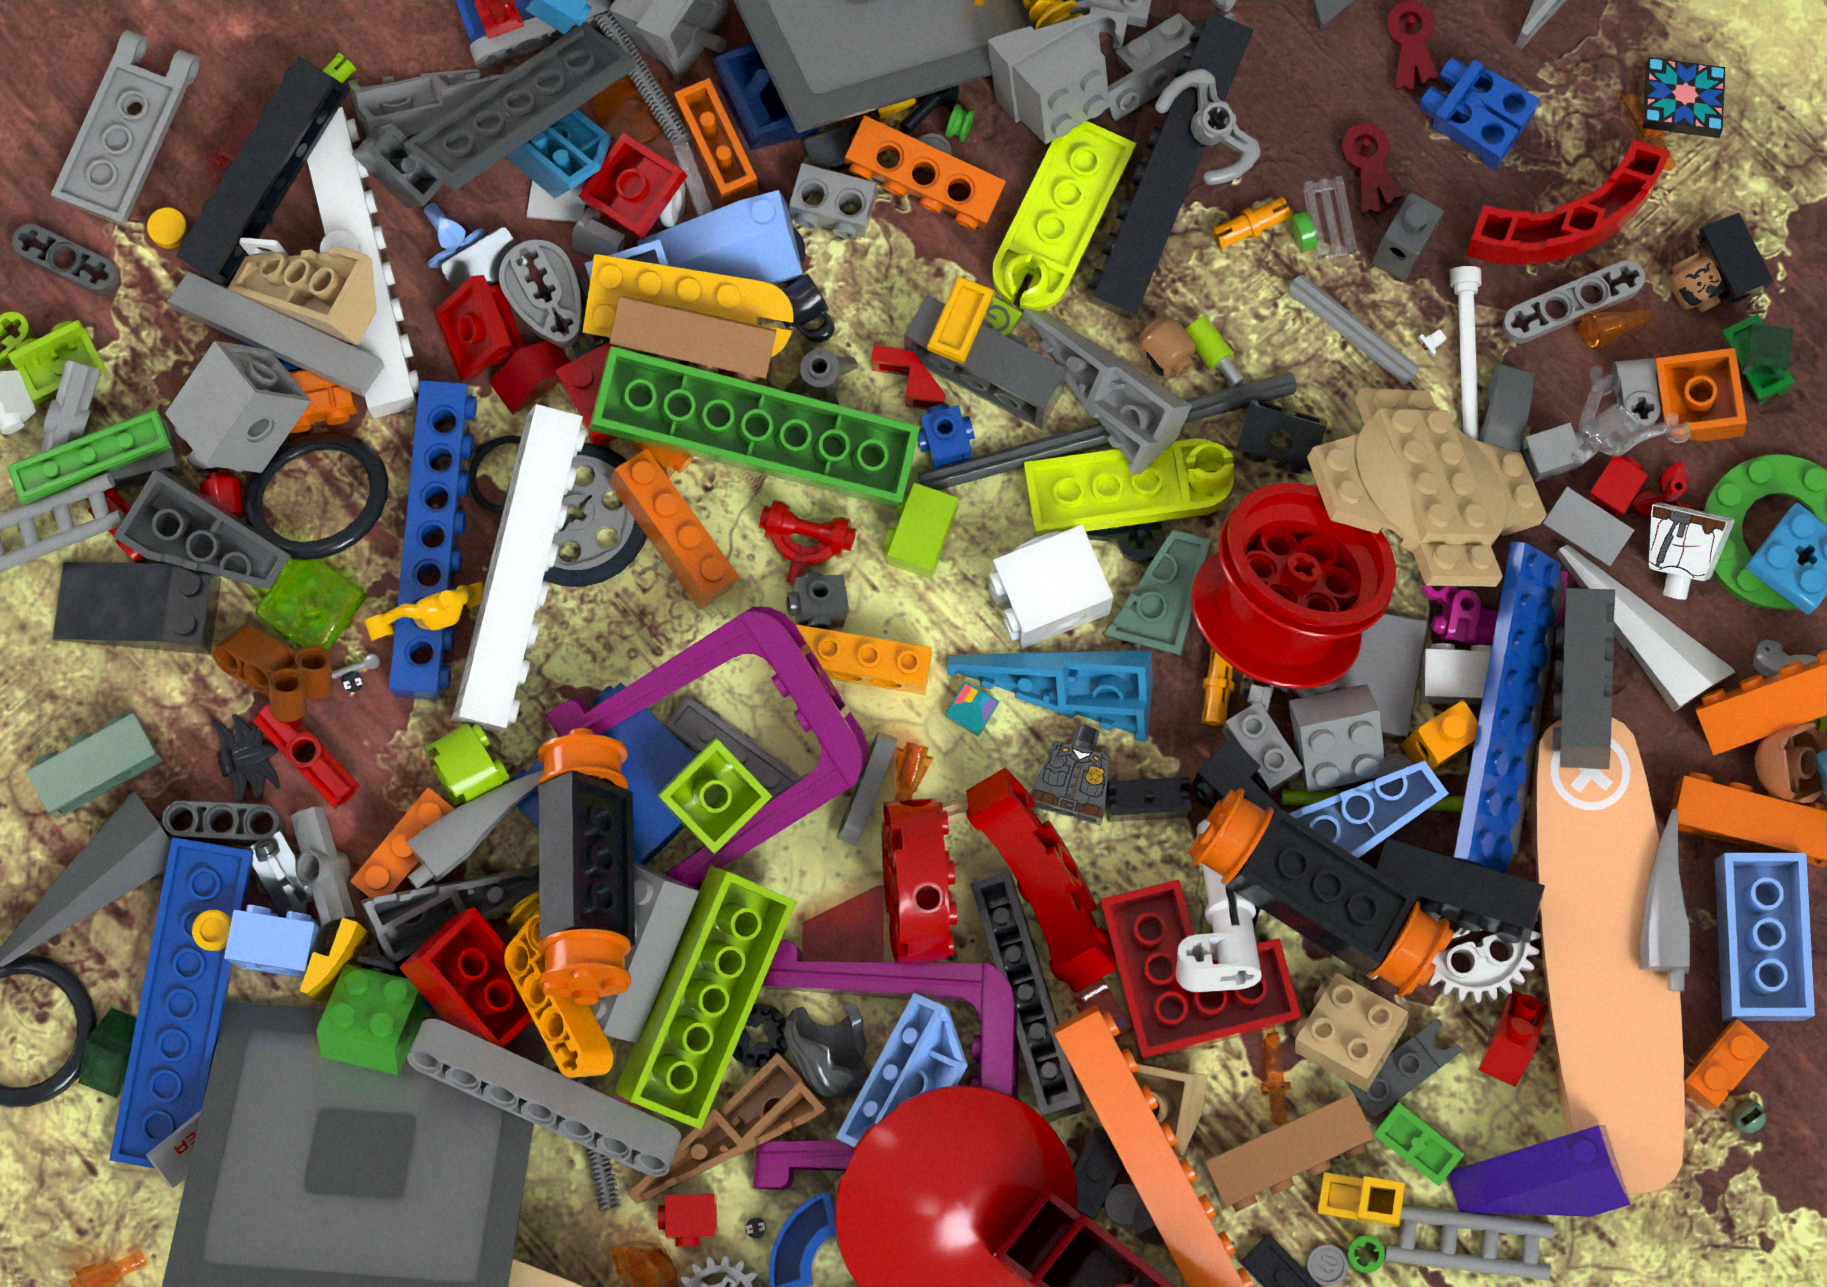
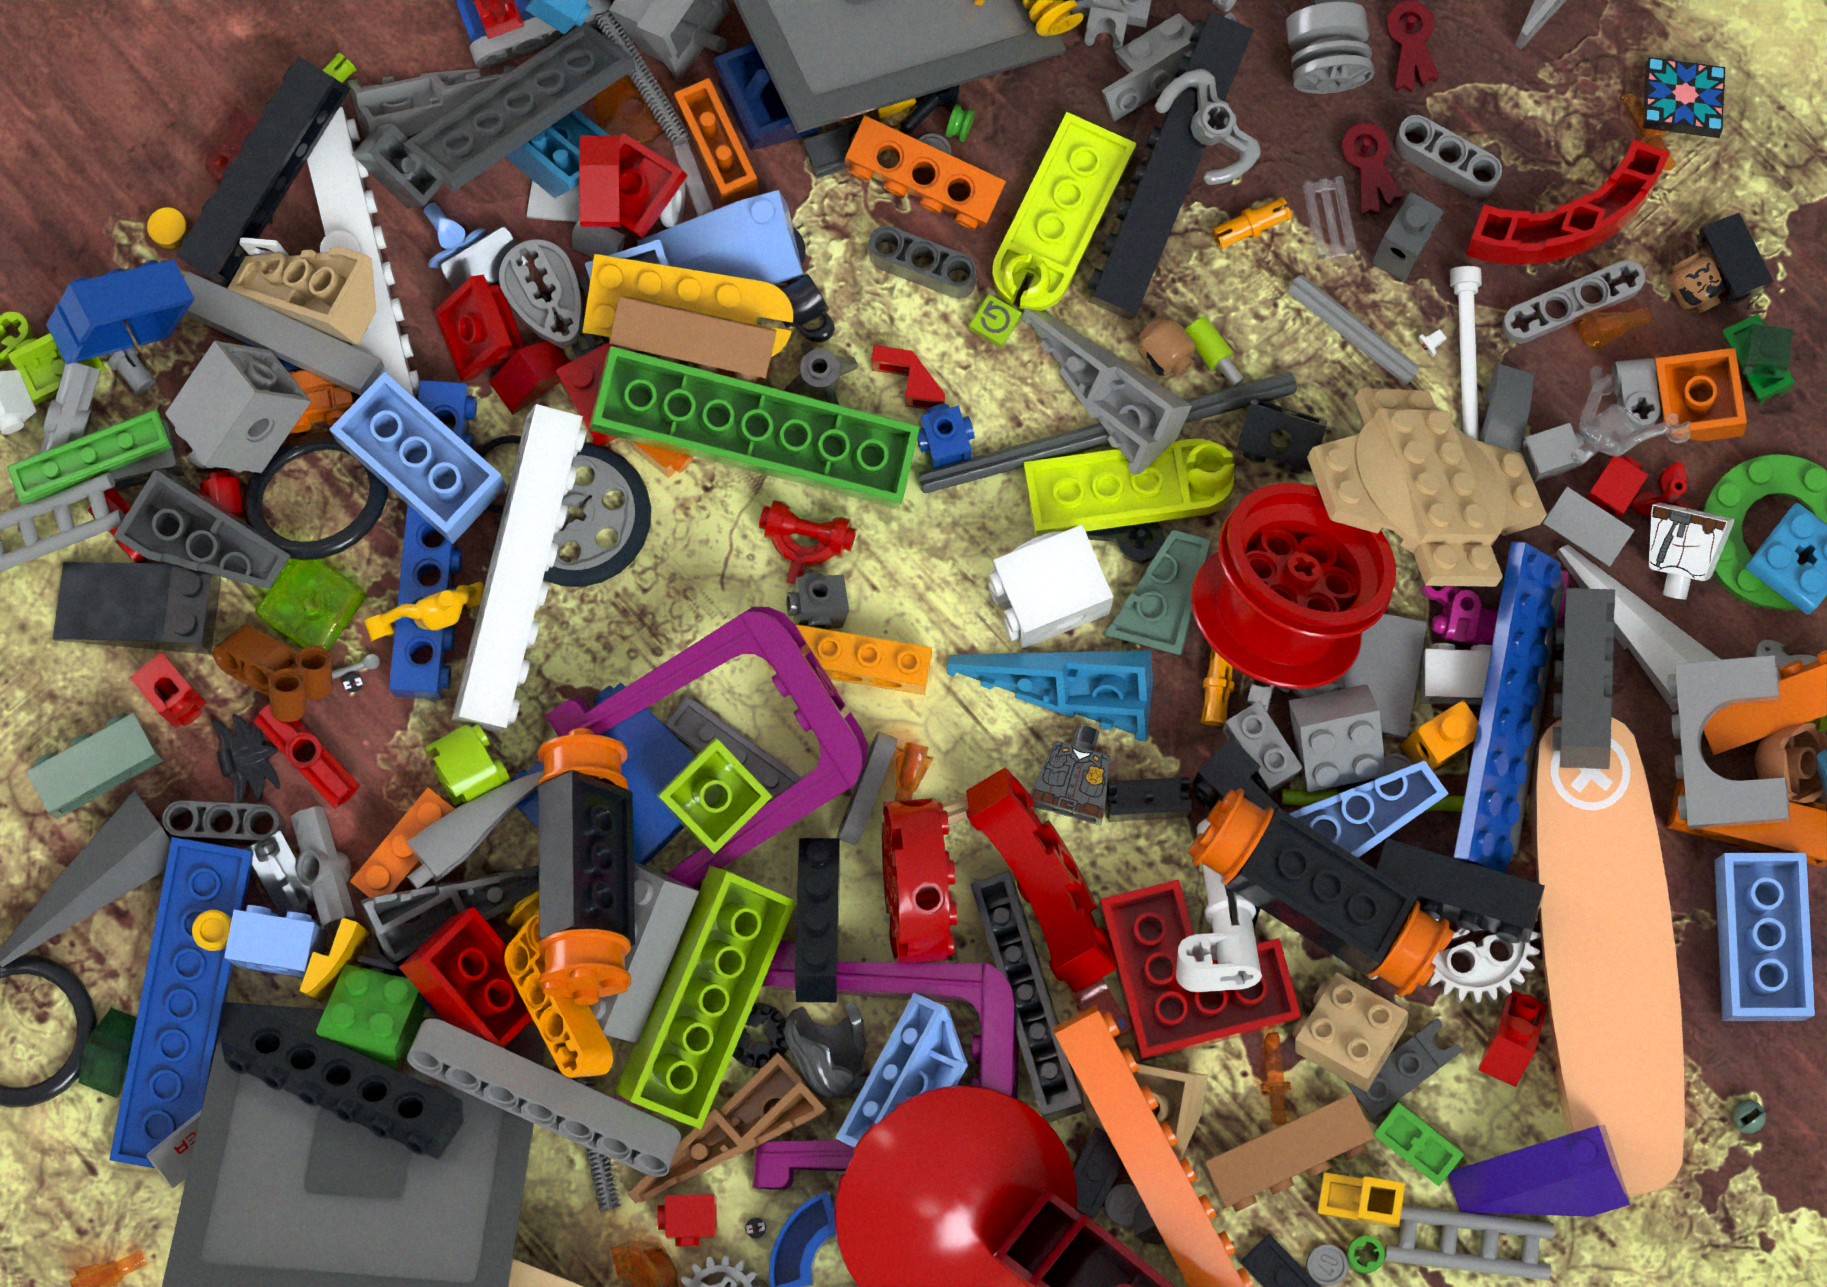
(46, 238): dark grey beam -> none
(92, 310): none -> blue piece
(116, 147): light grey hinge -> none
(132, 370): none -> light grey pin
(169, 691): none -> red brick
(330, 1063): none -> black brick
(418, 457): none -> light blue brick
(599, 181): none -> red slope
(673, 528): orange brick -> none
(817, 920): none -> black brick
(837, 191): light grey brick -> none
(847, 931): clear red wing -> none
(912, 246): none -> dark grey beam
(921, 530): lime brick -> none
(960, 320): yellow tile -> none
(971, 709): tile -> none
(996, 367): dark grey brick -> none
(1051, 75): light grey piece -> none
(1303, 231): bright green tile -> none
(1329, 47): none -> light grey wheel
(1439, 139): none -> light grey beam
(1480, 111): blue hips -> none
(1665, 919): light grey piece -> none
(1702, 692): none -> light grey arch
(1723, 1065): orange brick -> none

